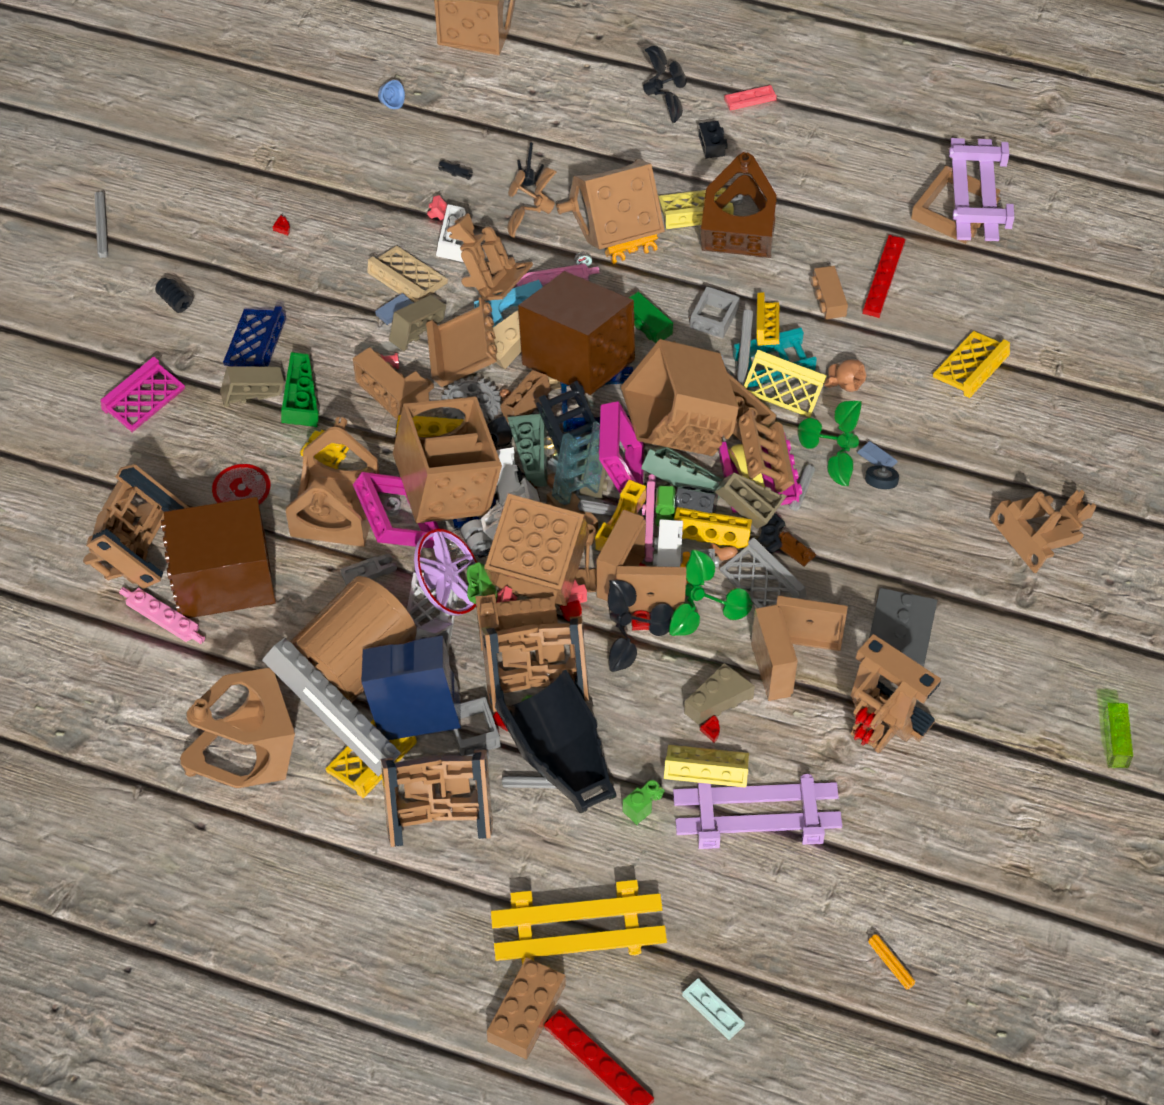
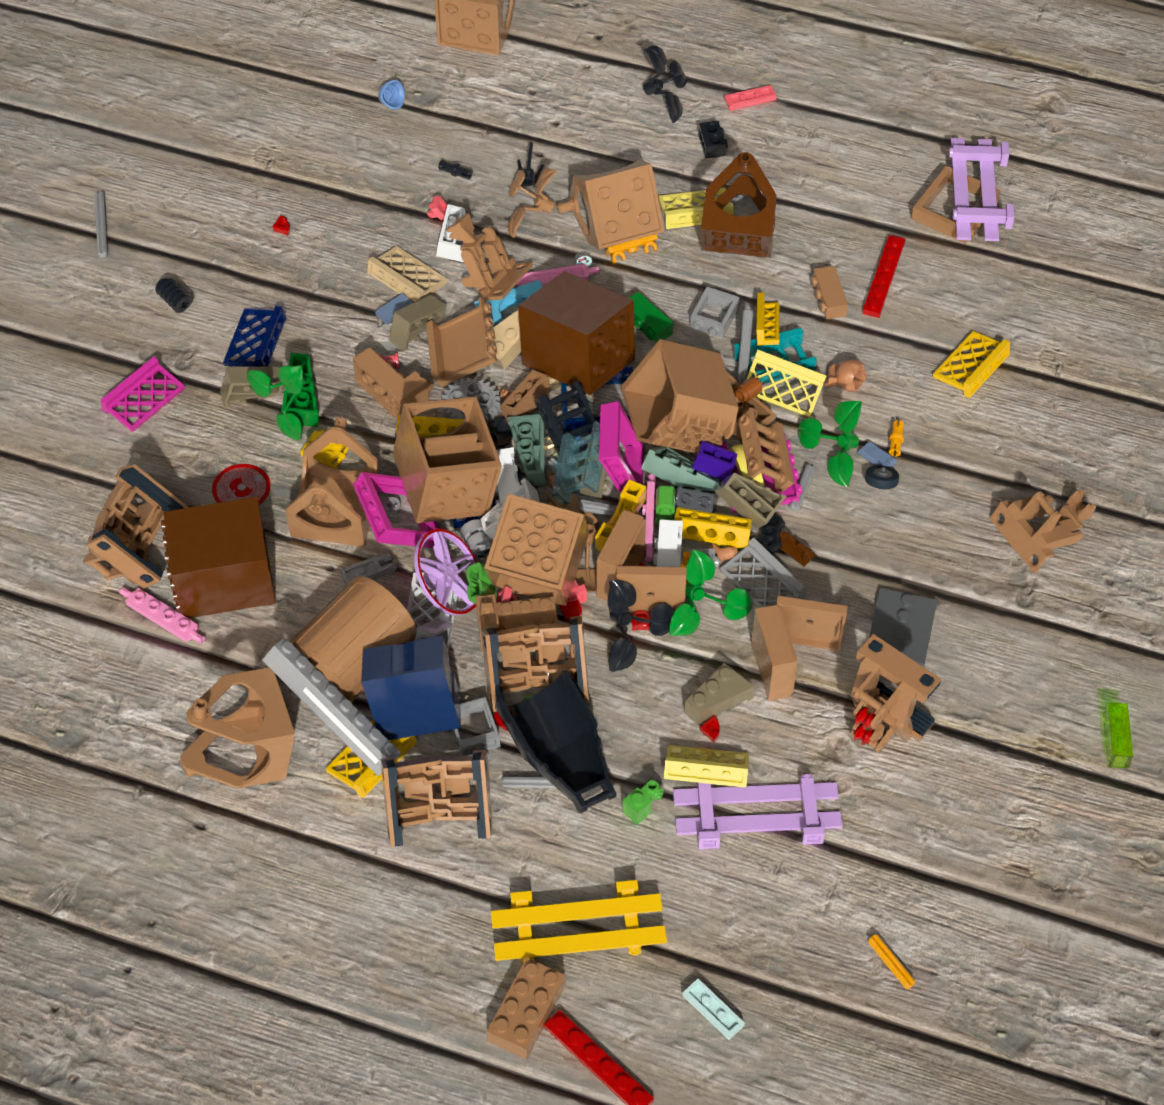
(293, 383): none -> green plant
(714, 460): none -> dark purple brick
(749, 389): none -> dark orange brick
(896, 438): none -> light orange pin

